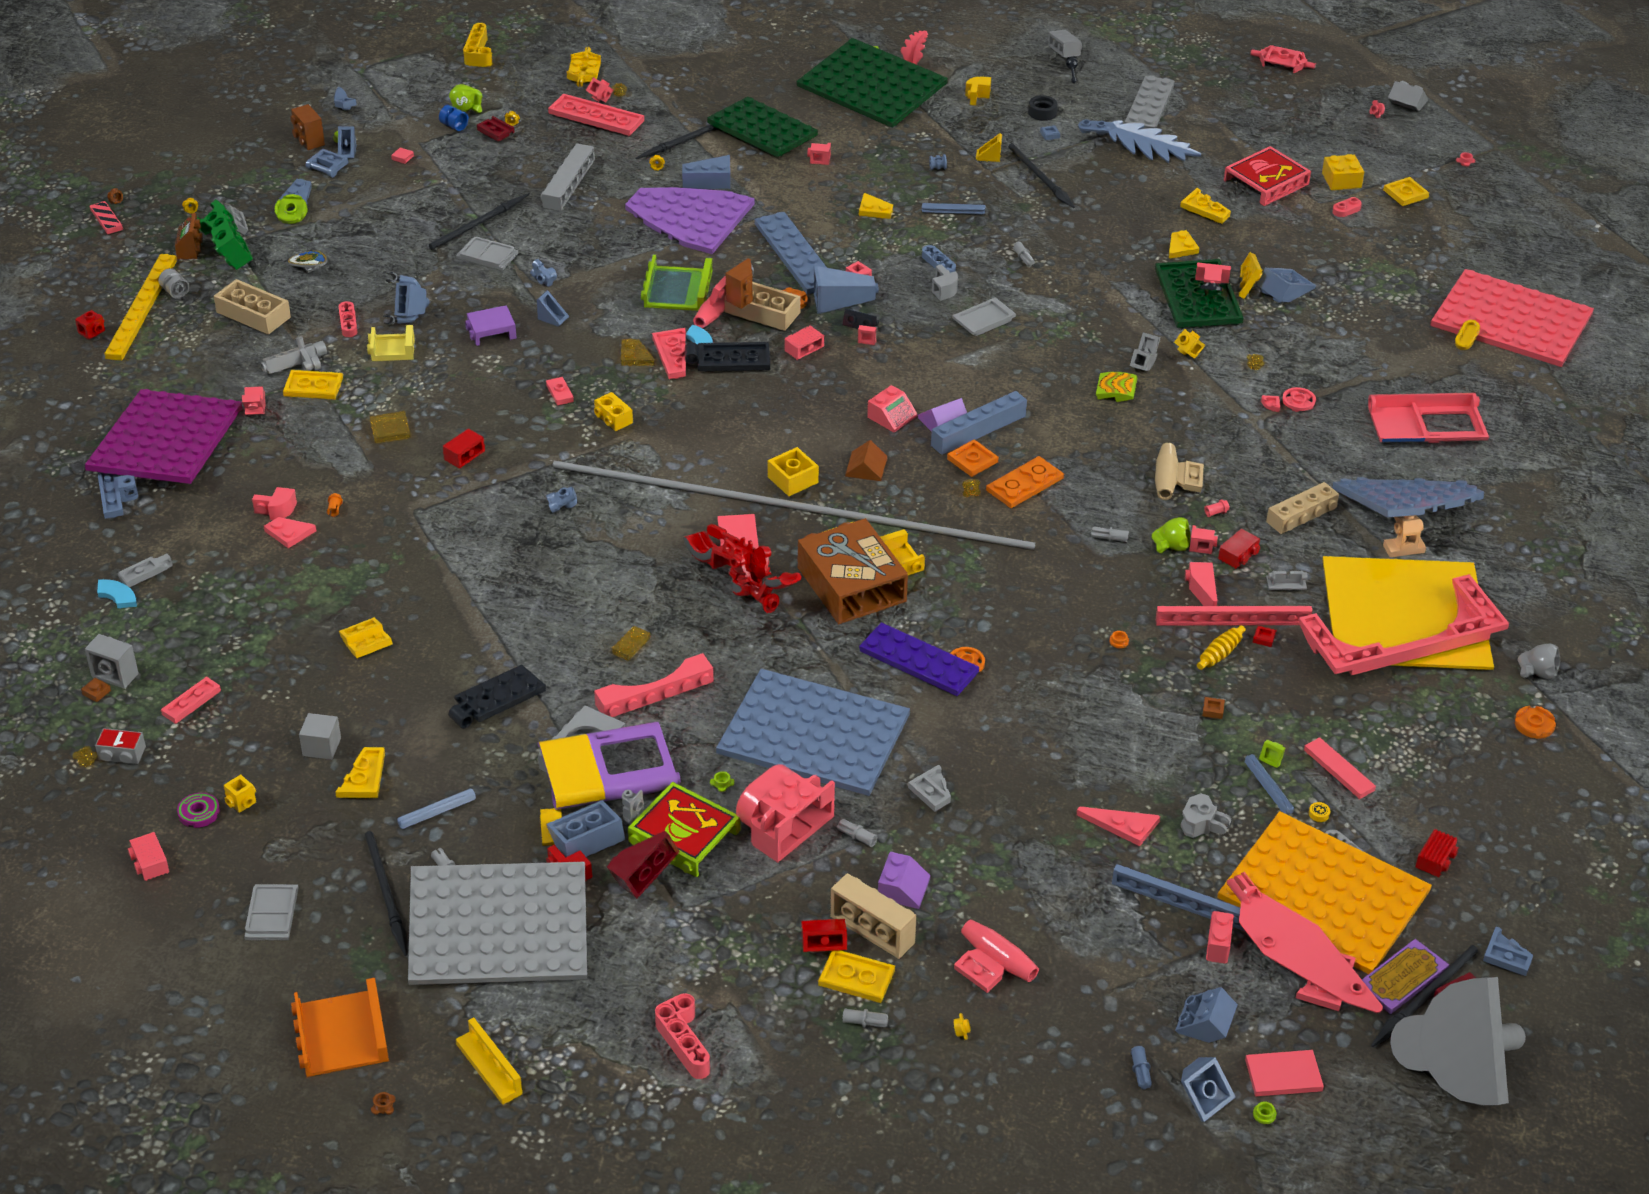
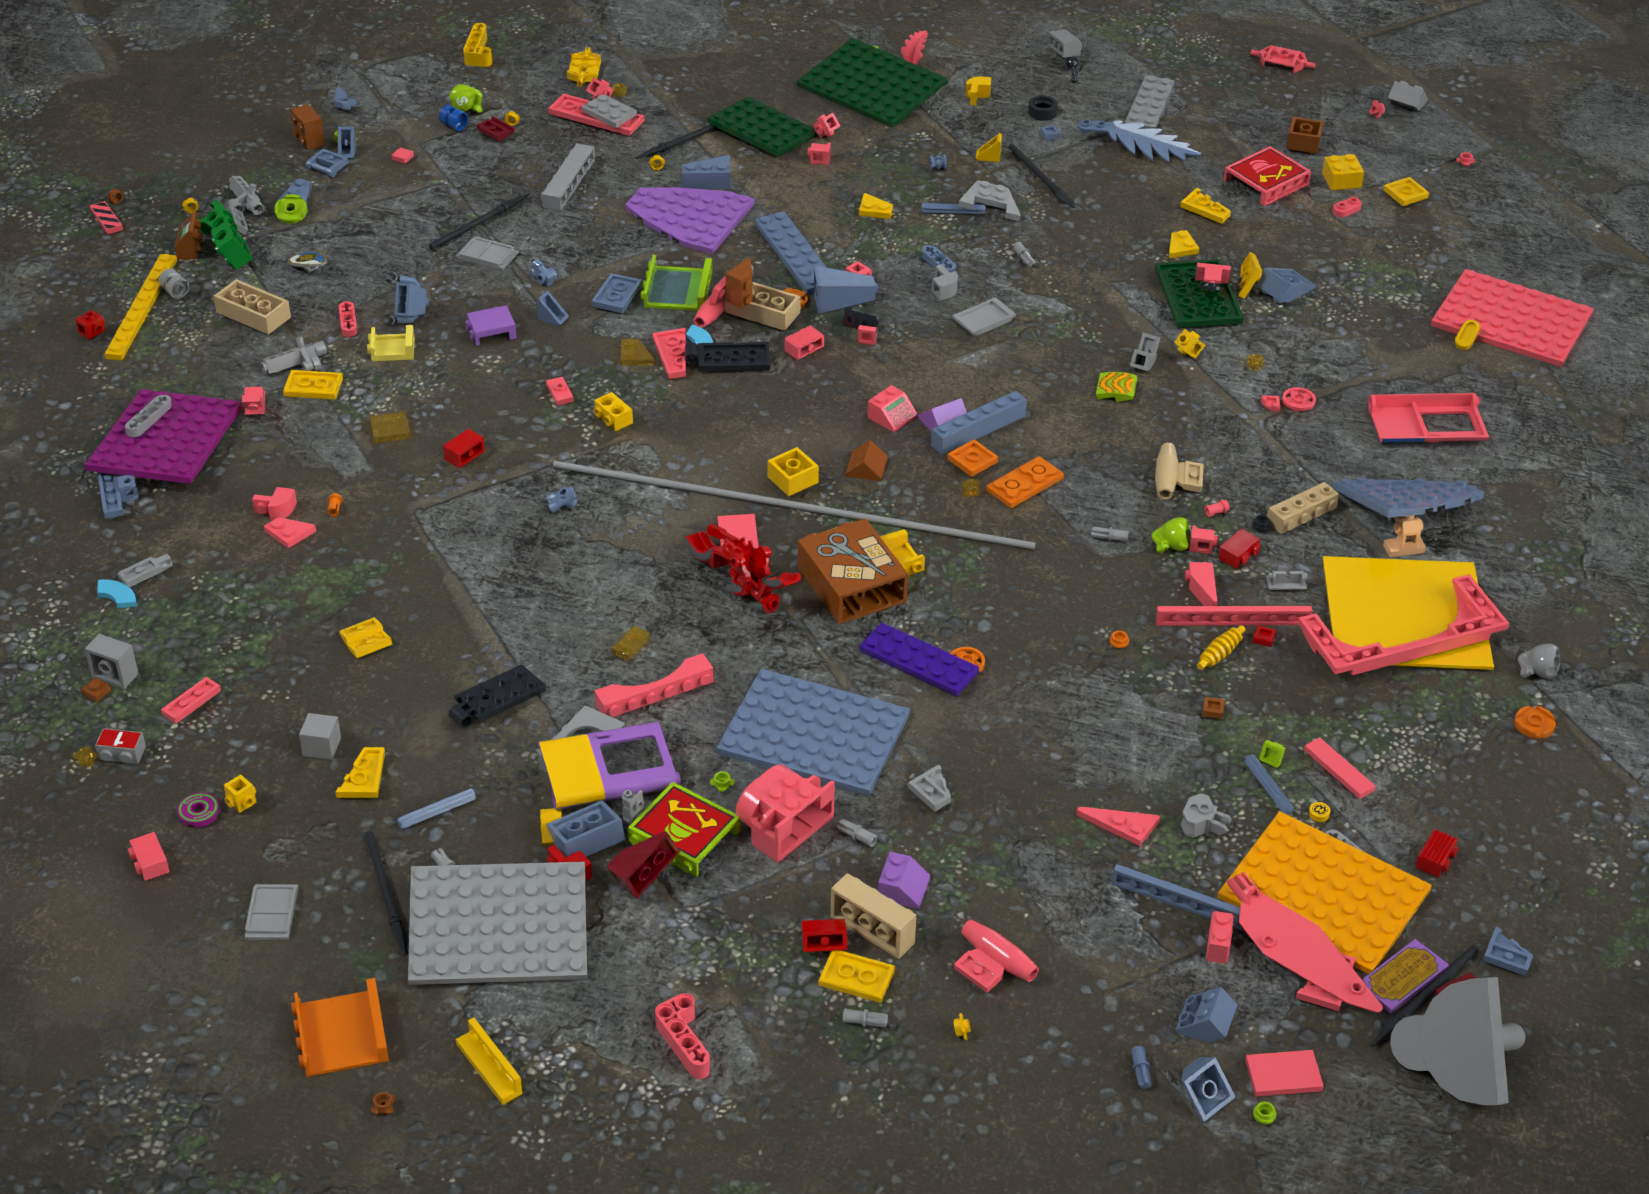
(148, 416): none -> light grey beam
(245, 196): none -> light grey piece
(609, 111): none -> light grey plate
(616, 293): none -> sand blue plate
(826, 125): none -> coral brick
(991, 195): none -> light grey wing
(1261, 523): none -> black plate
(1305, 135): none -> dark orange brick

